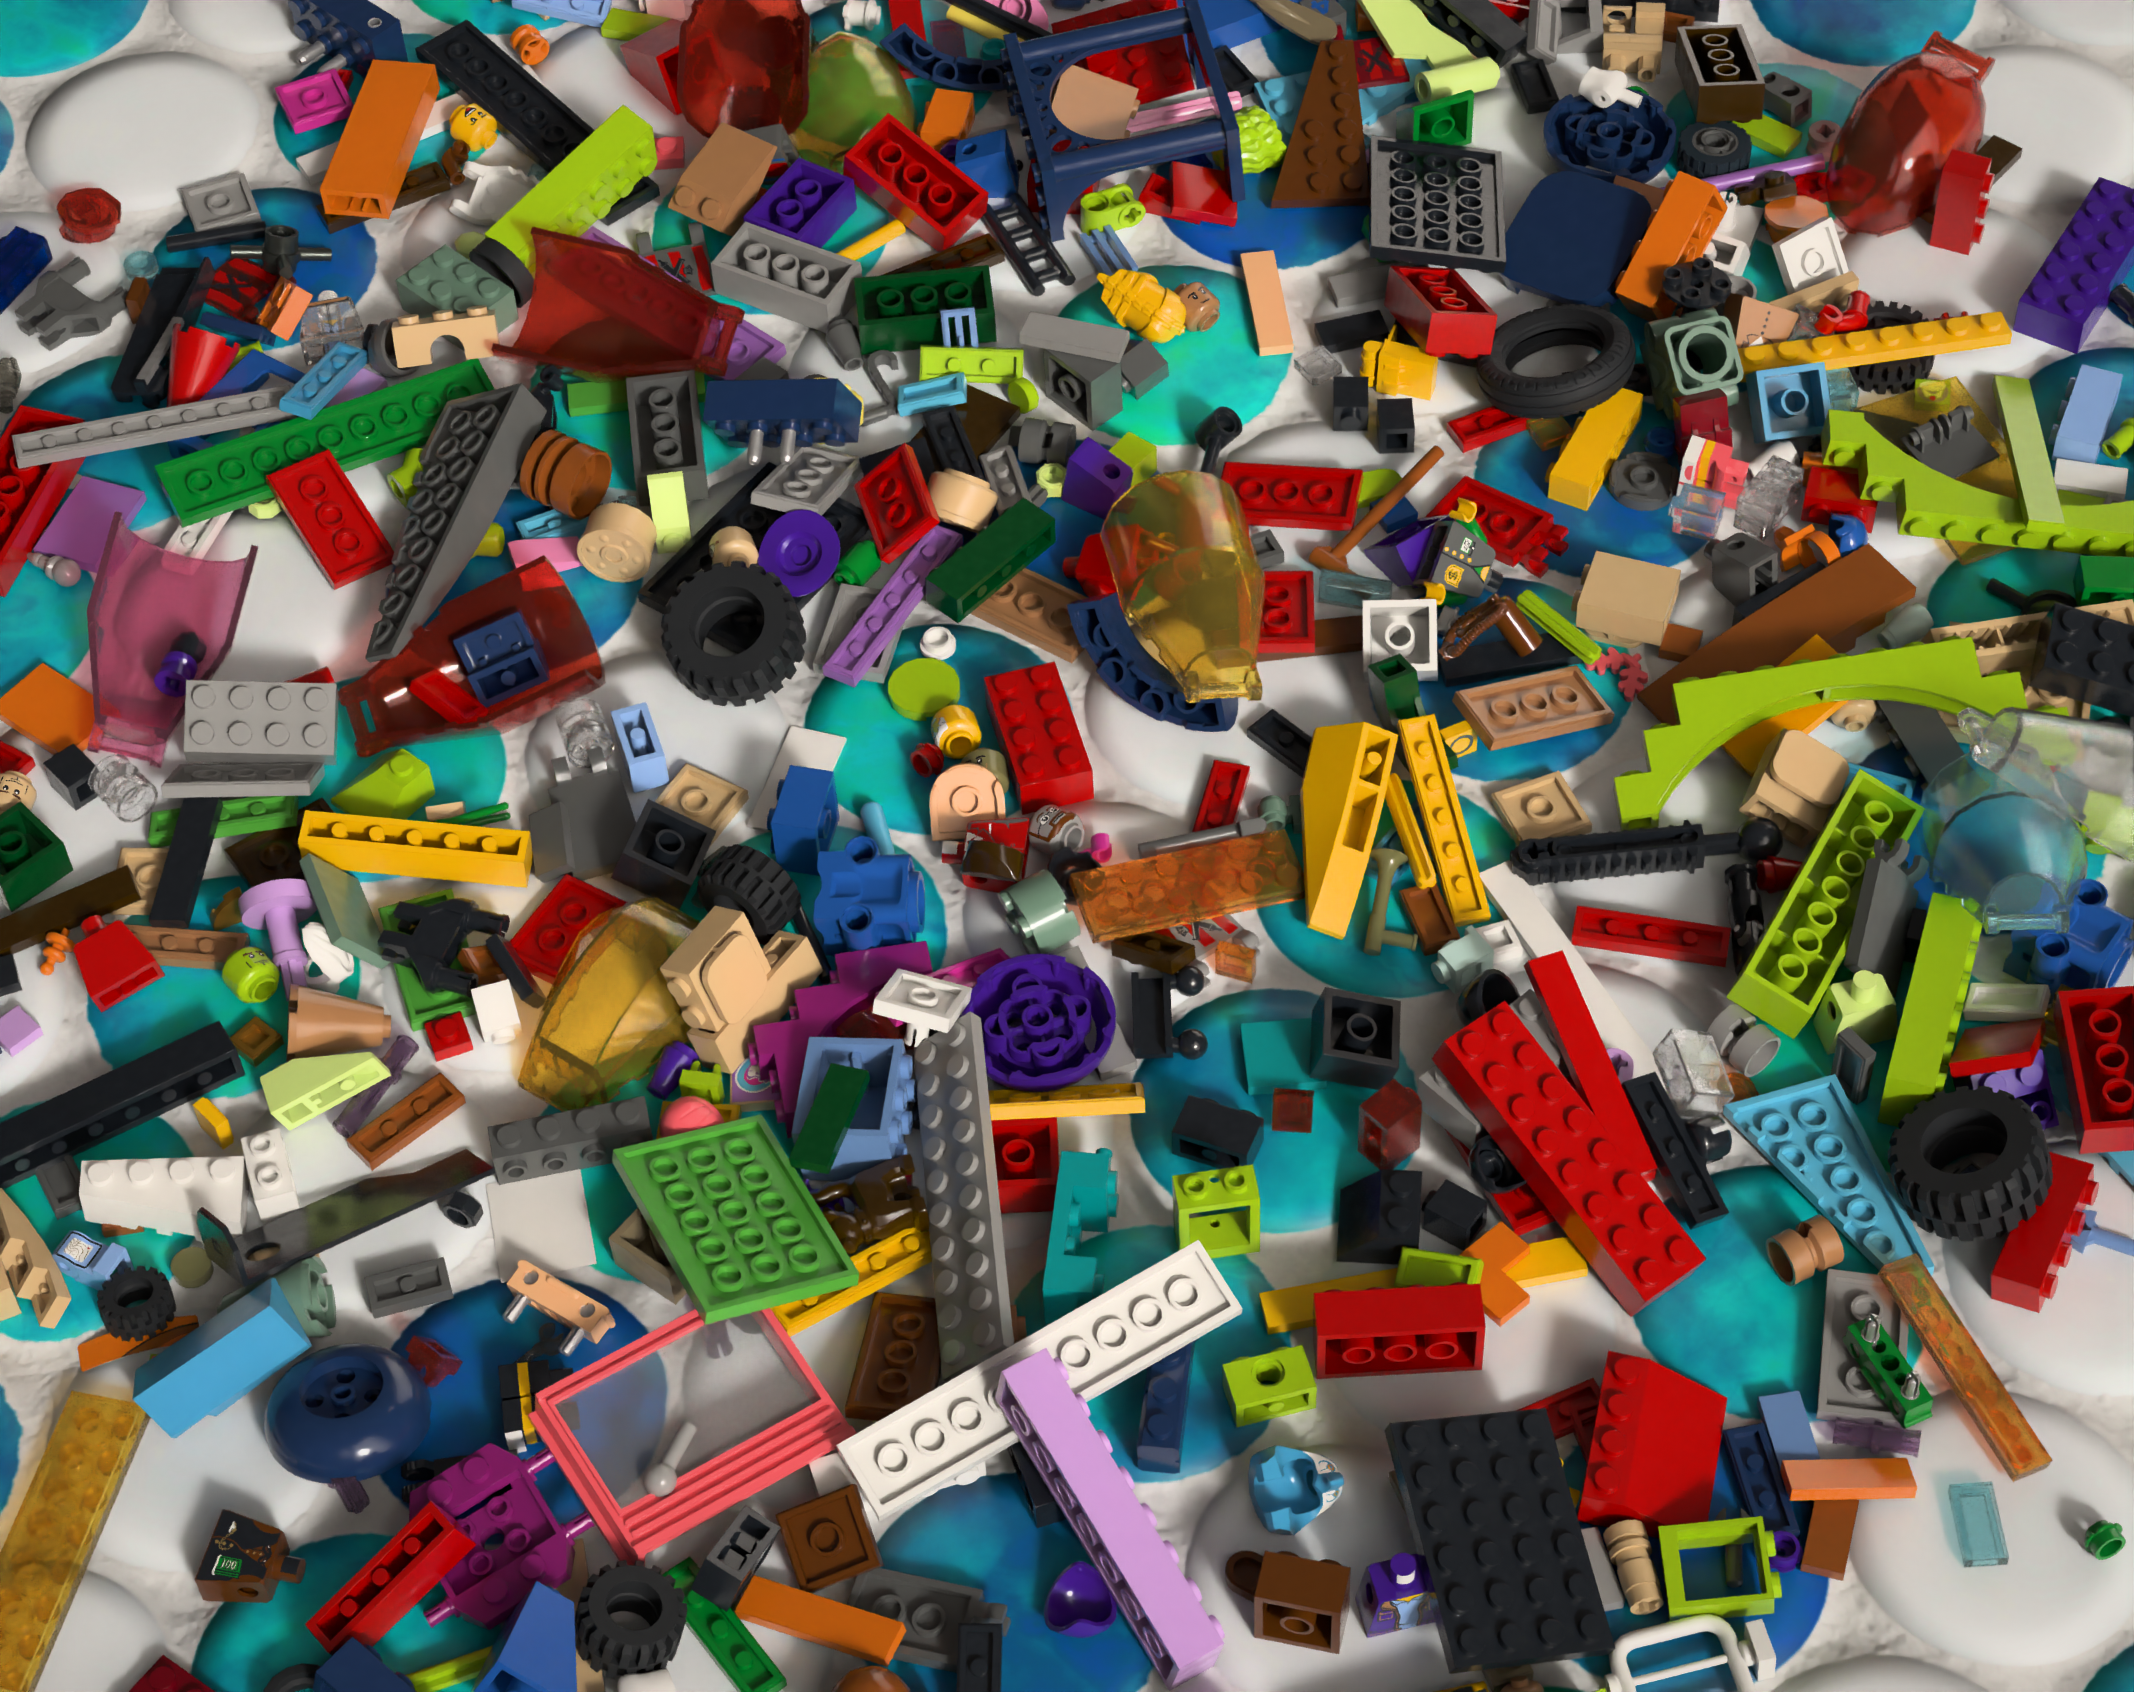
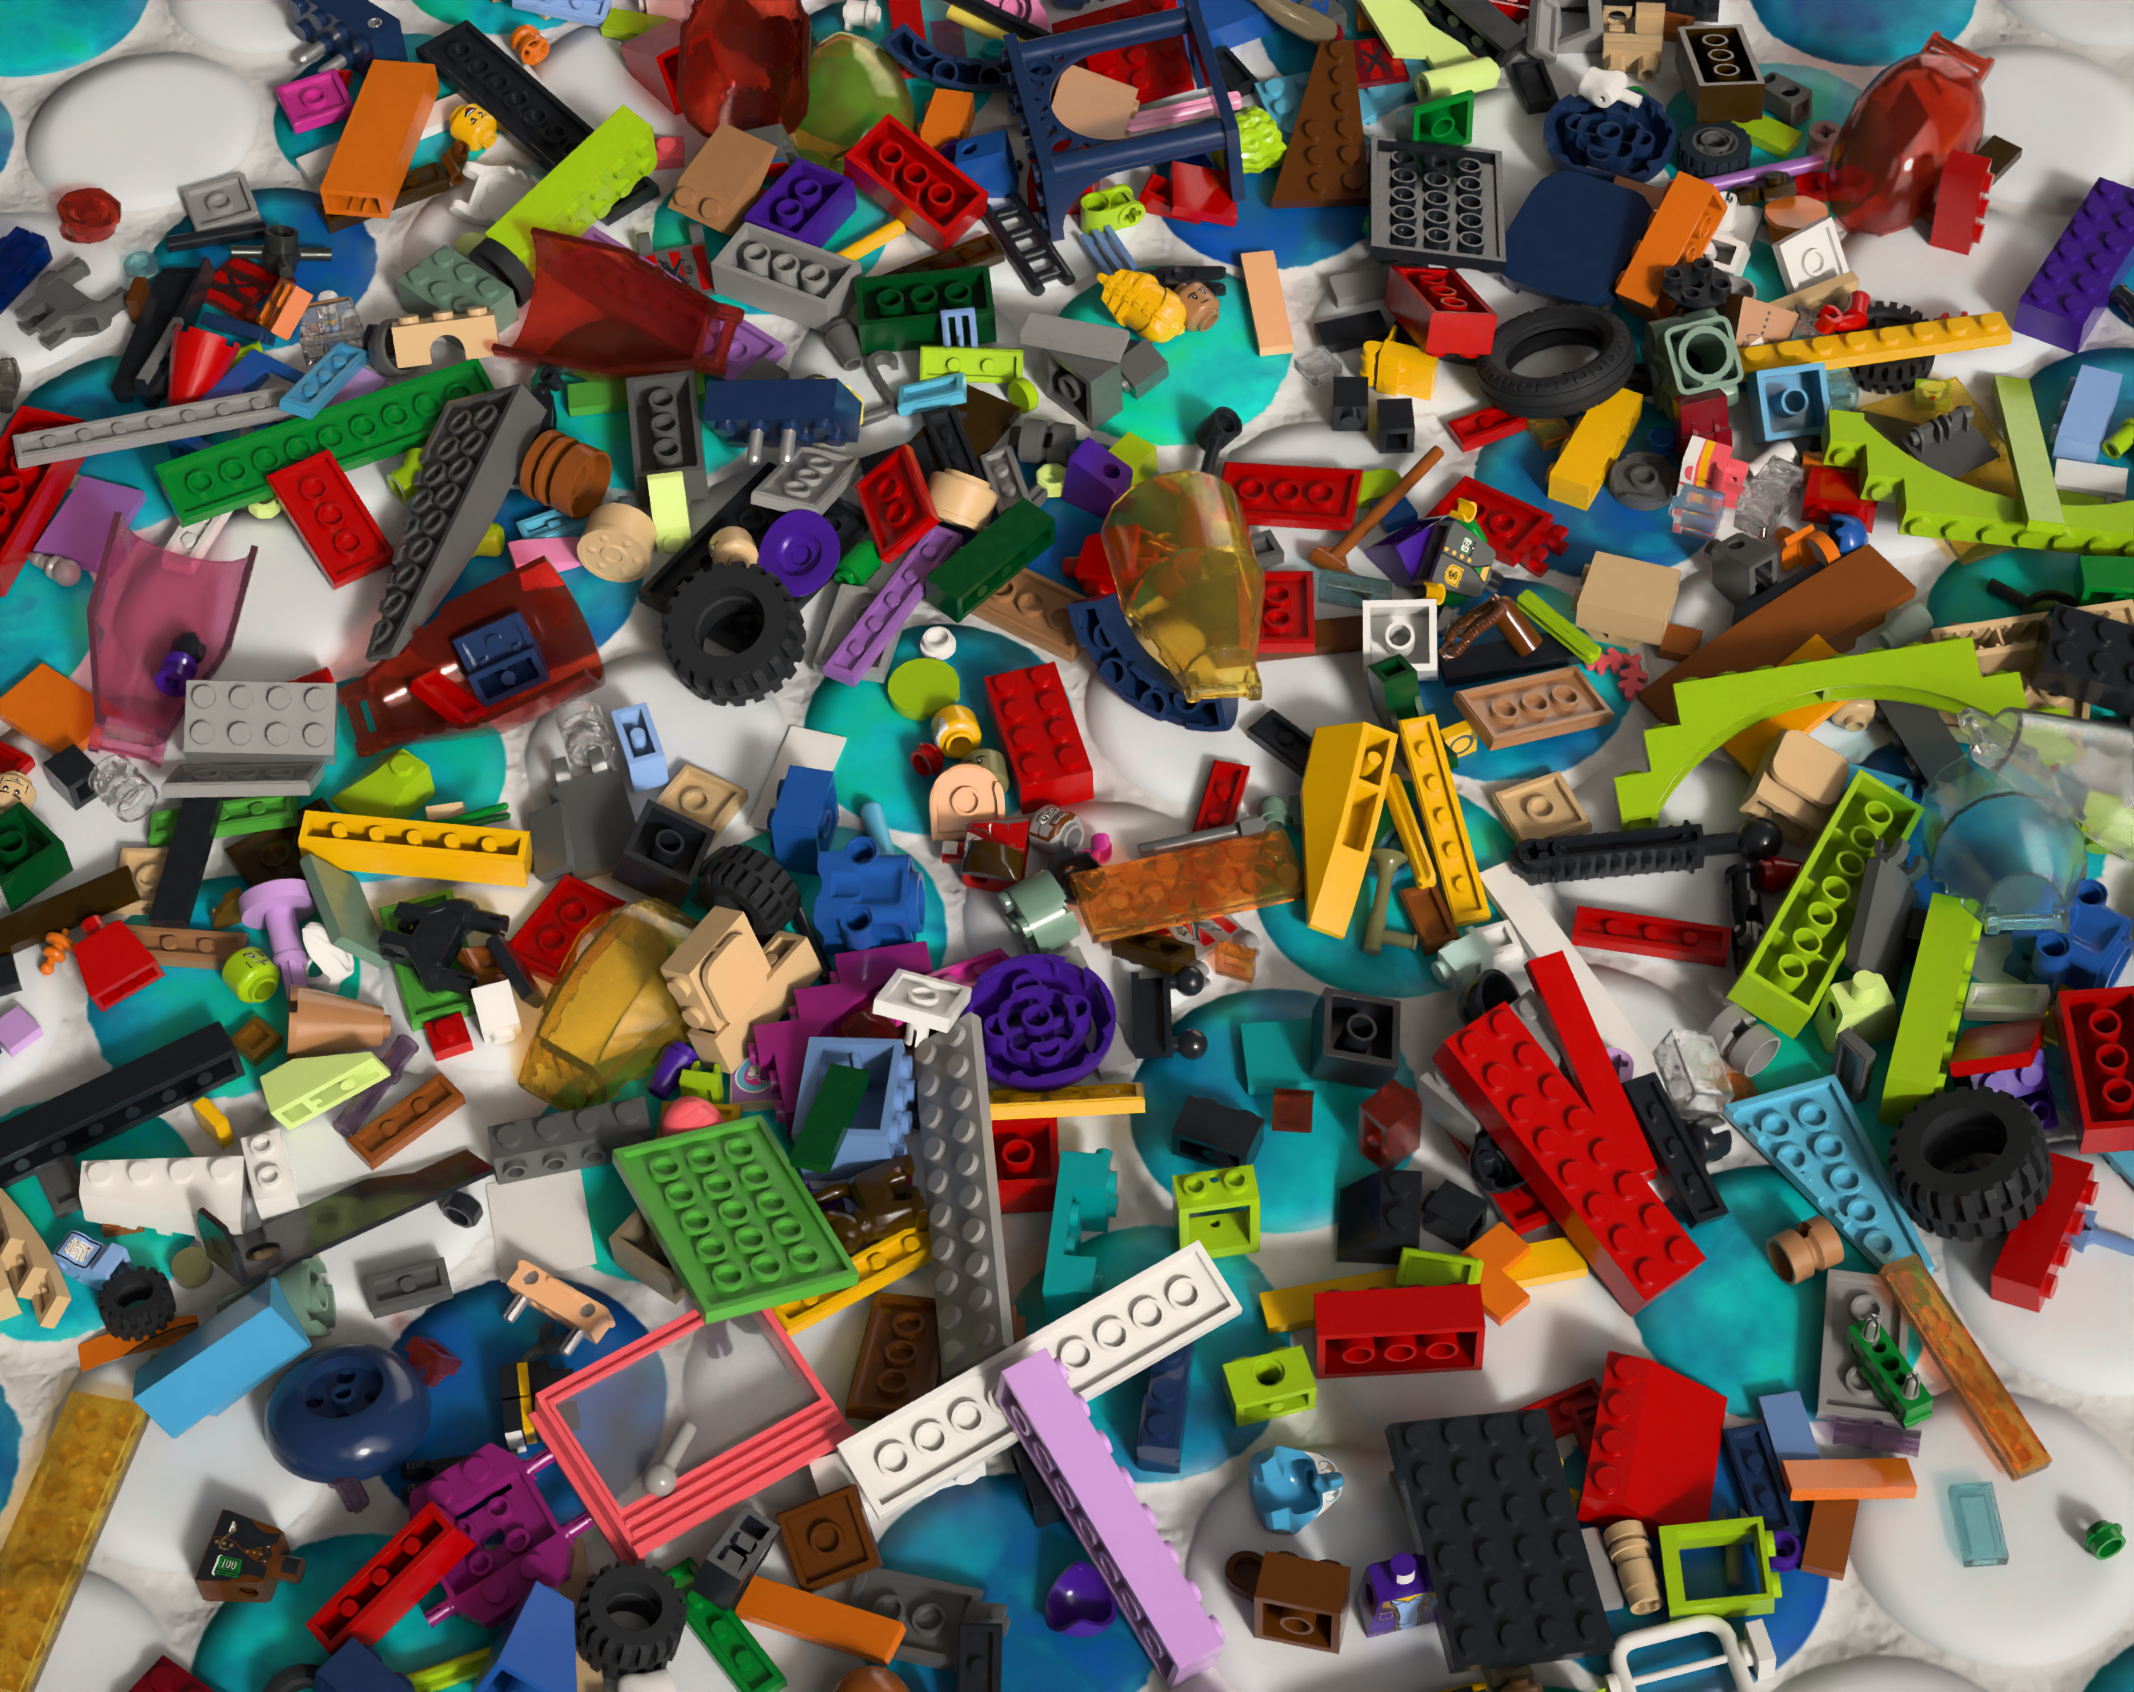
(1175, 275): none -> black hinge

